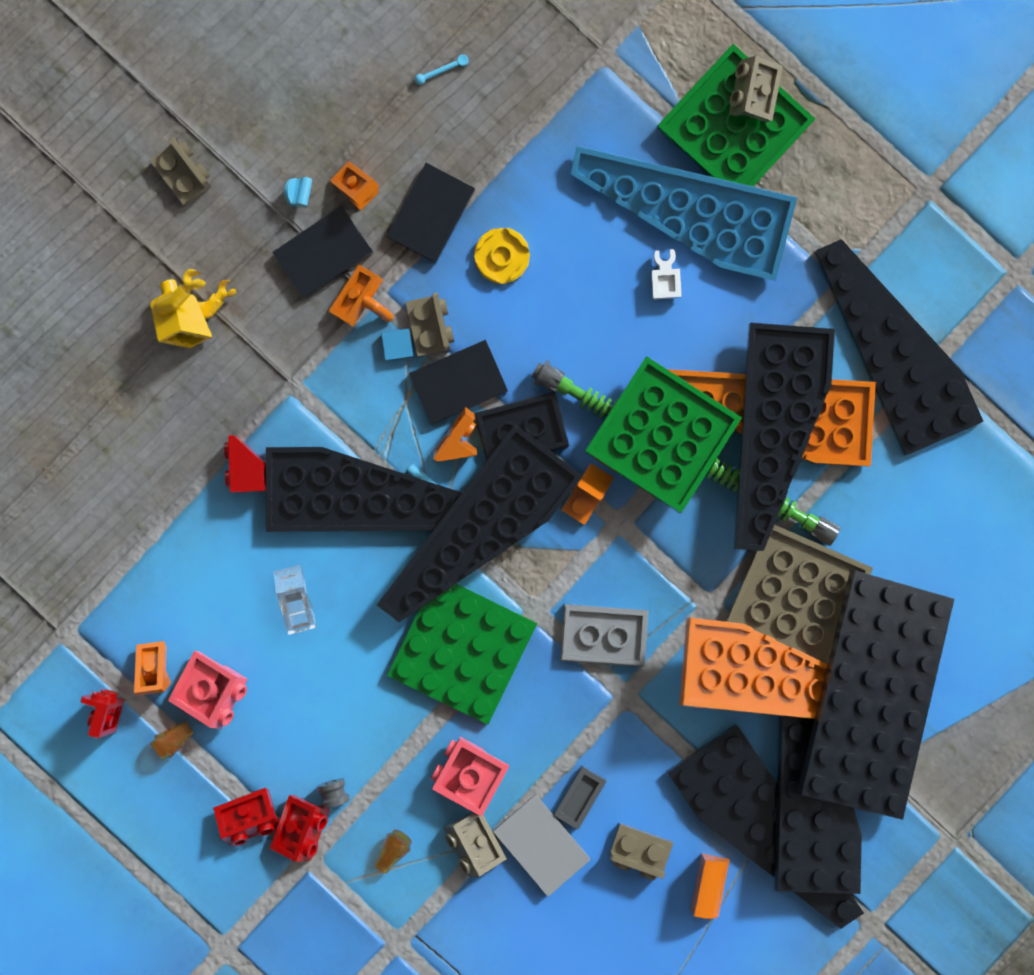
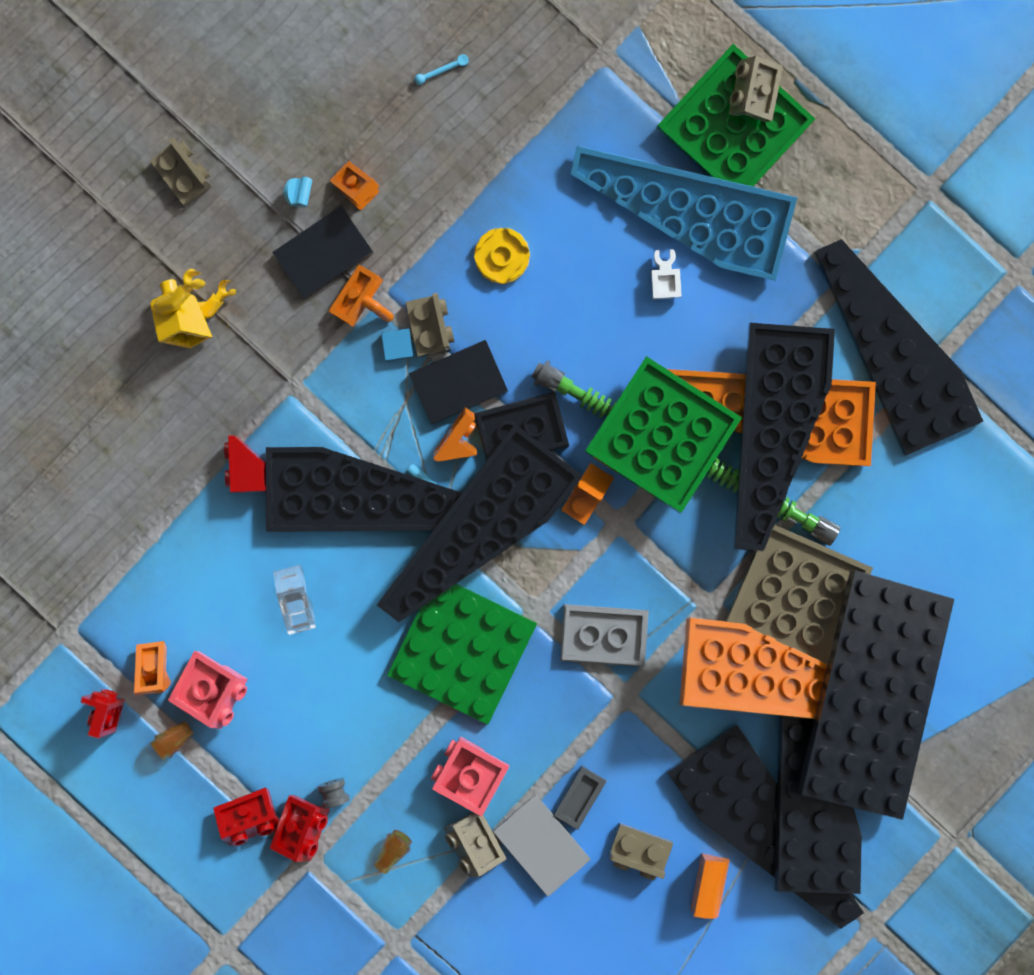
(431, 212): black tile -> none

